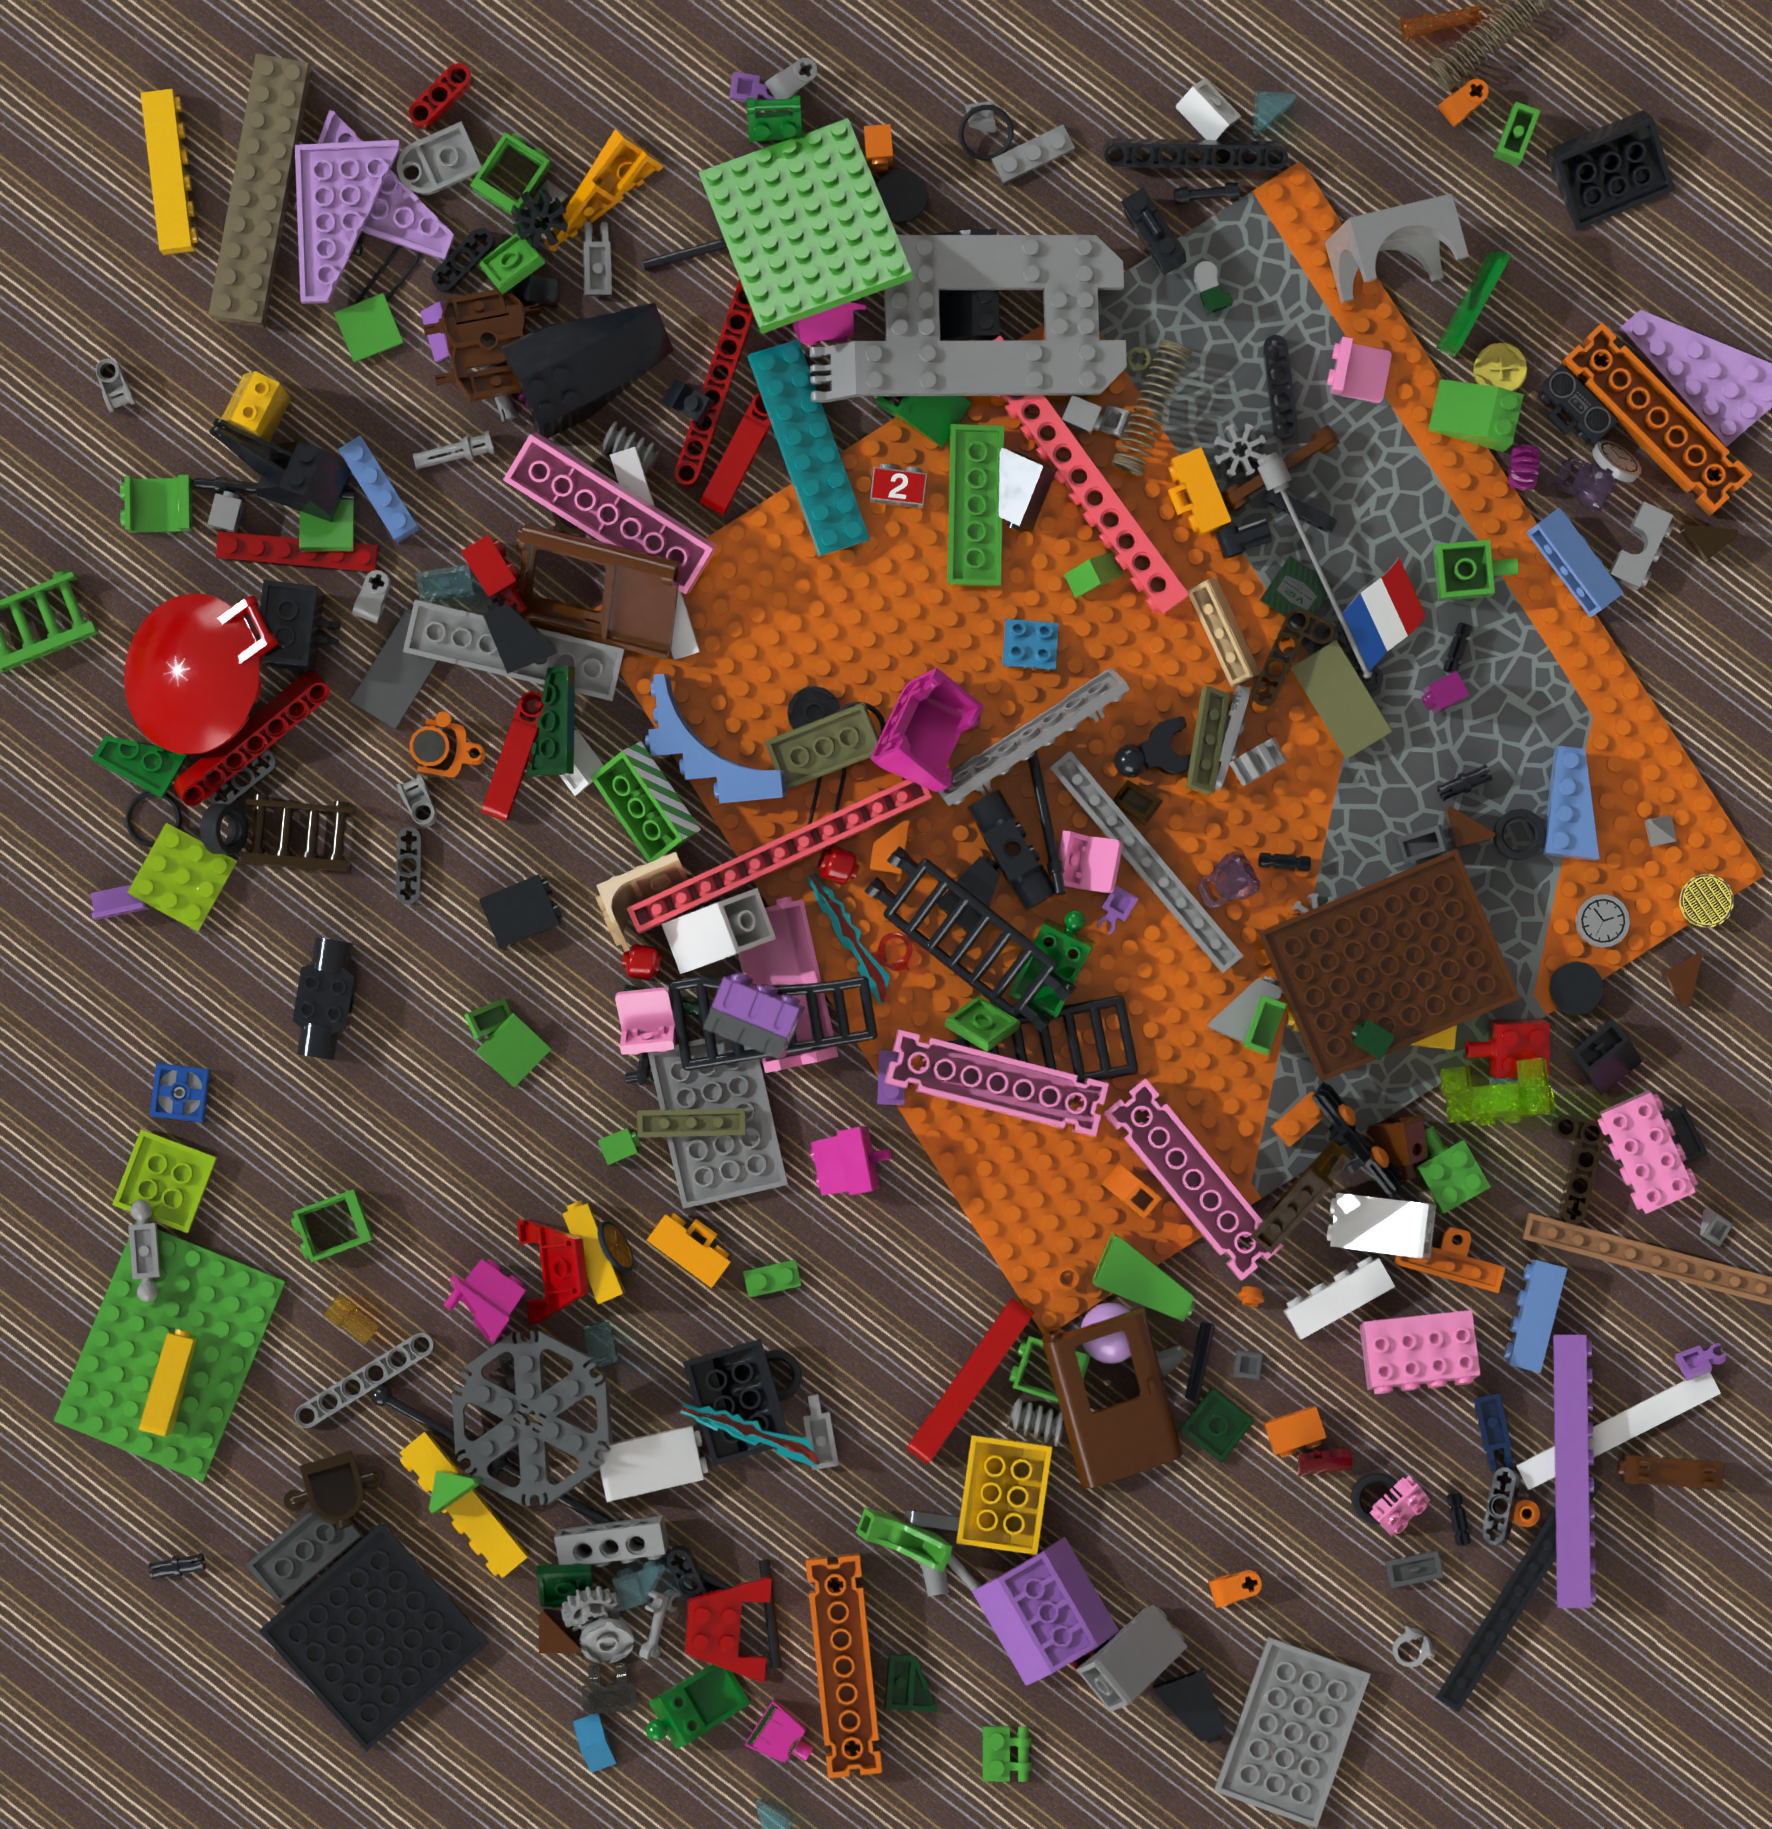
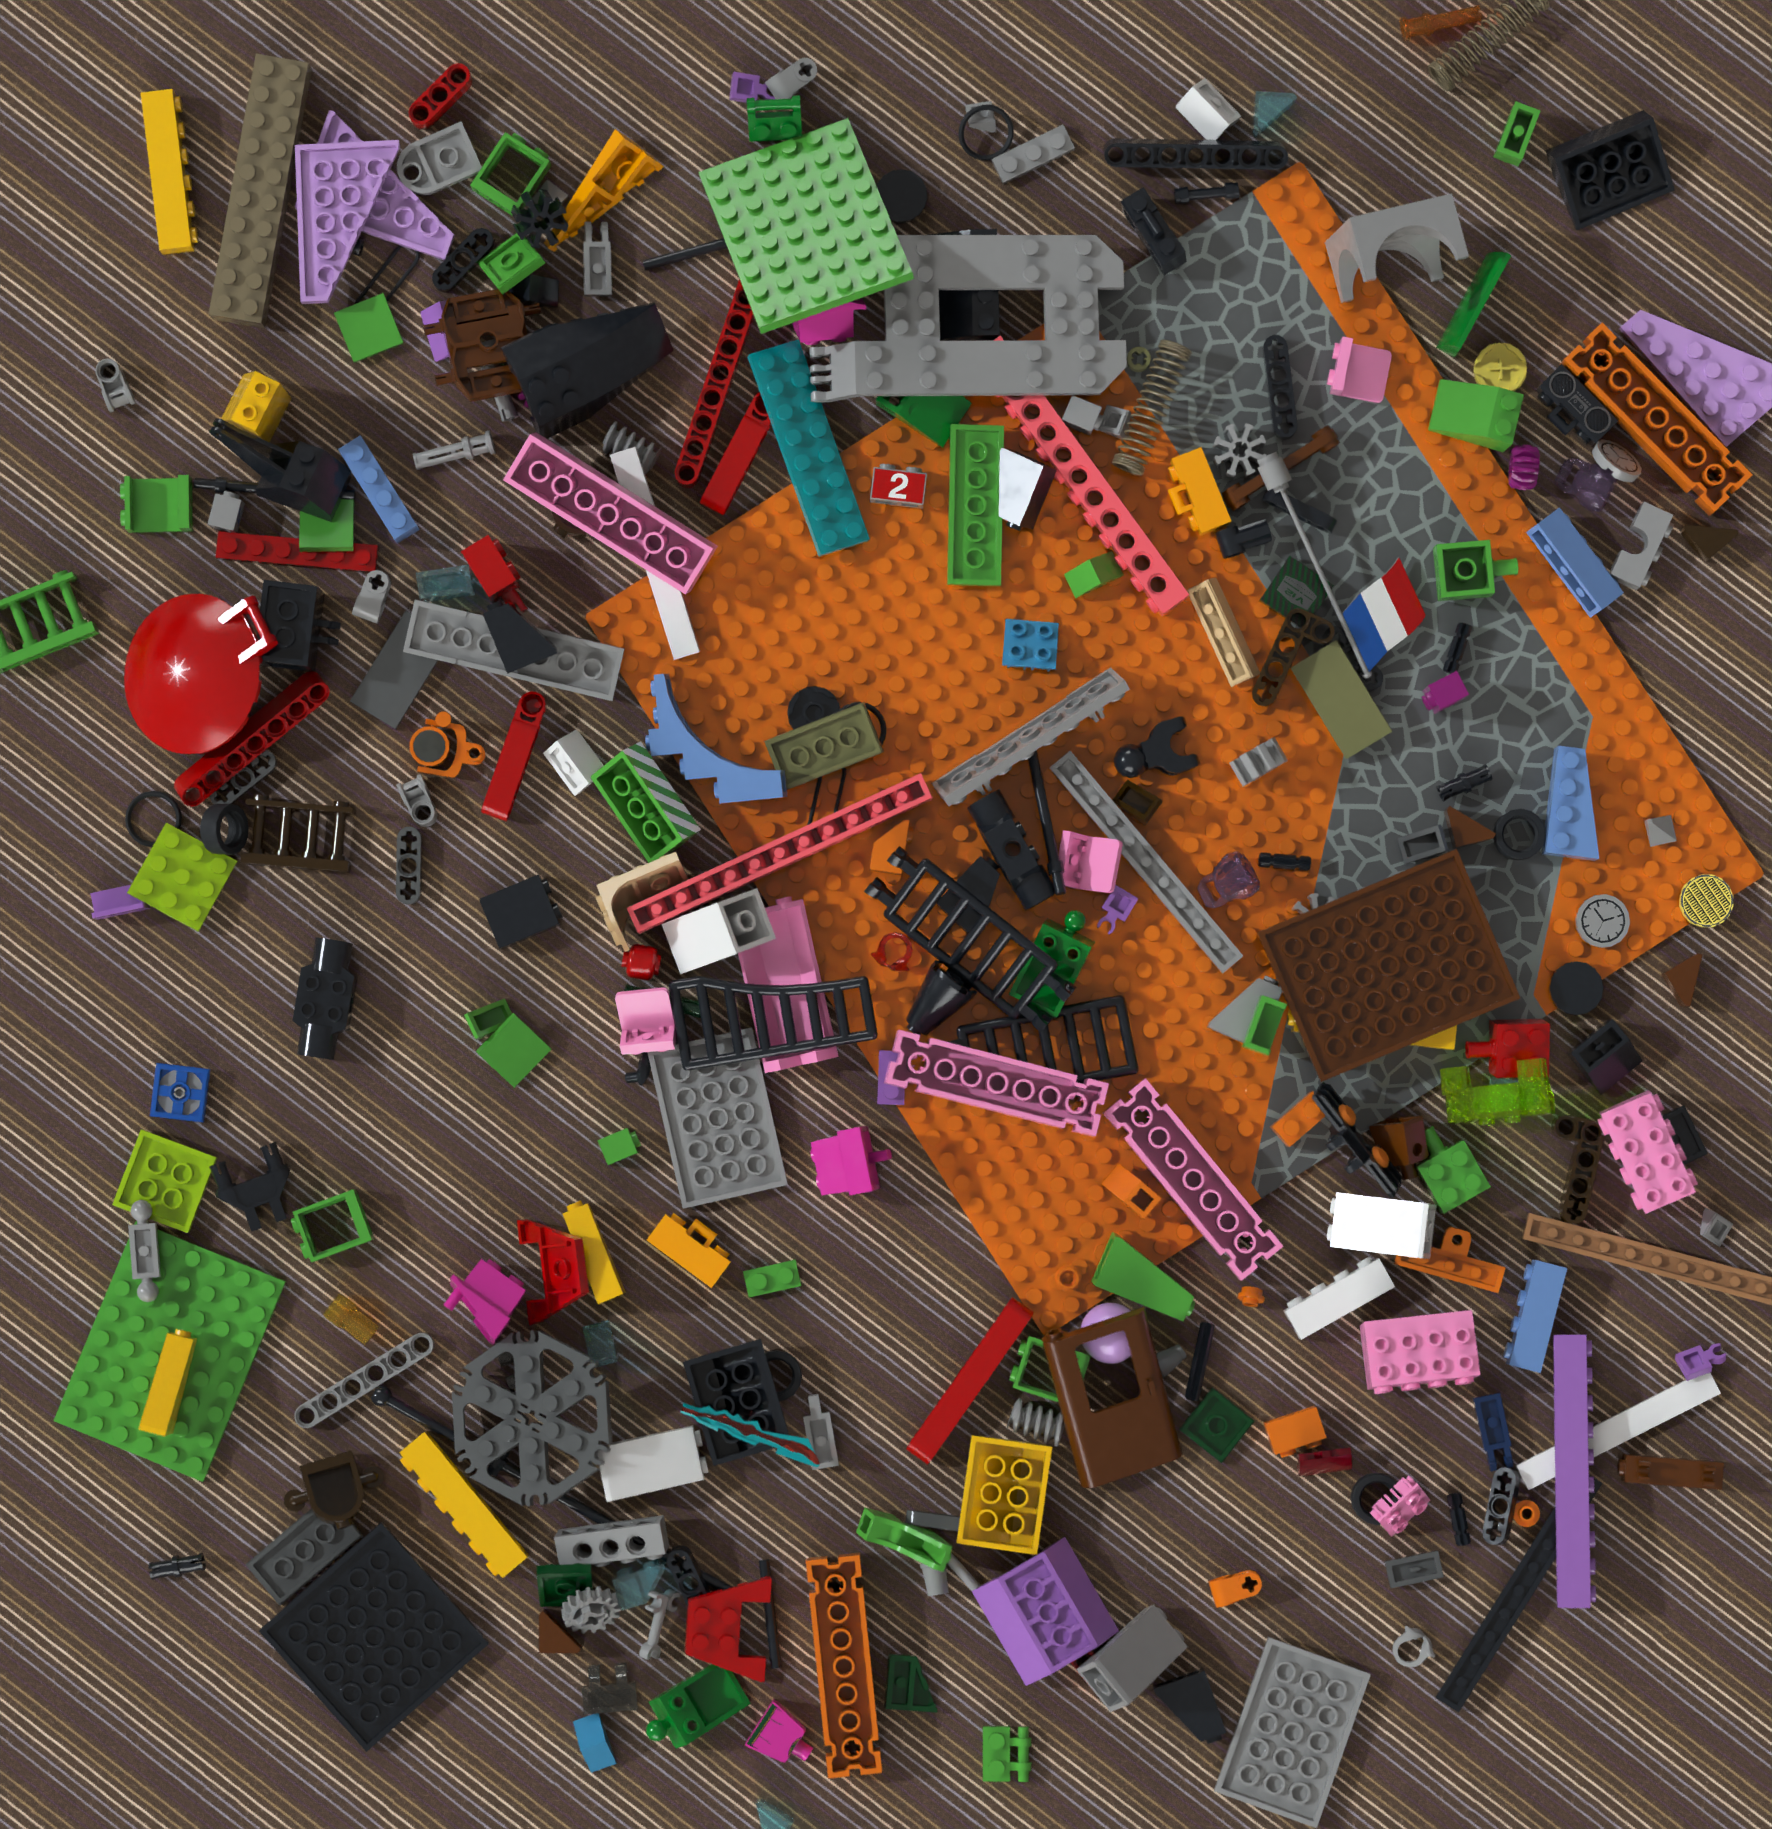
(140, 763): green wing -> none
(256, 1190): none -> black connector
(449, 1488): bright green slope -> none
(555, 738): dark green wing -> none
(606, 1640): light grey tile -> none
(615, 1247): pearl gold wheel -> none
(636, 595): reddish brown piece -> none
(687, 401): black brick -> none
(691, 1122): olive plate -> none
(754, 1015): medium lavender piece -> none
(838, 865): red head -> none
(849, 938): sword -> none
(878, 147): orange brick -> none
(926, 729): dark pink windscreen -> none
(937, 999): none -> black cone
(982, 1023): bright green tile -> none
(1207, 740): olive plate -> none
(1208, 288): leg -> none
(1233, 727): light grey plate -> none
(1248, 1364): dark grey tile -> none
(1301, 1197): dark brown fence -> none
(1371, 1039): dark green brick -> none
(1461, 104): orange piece -> none

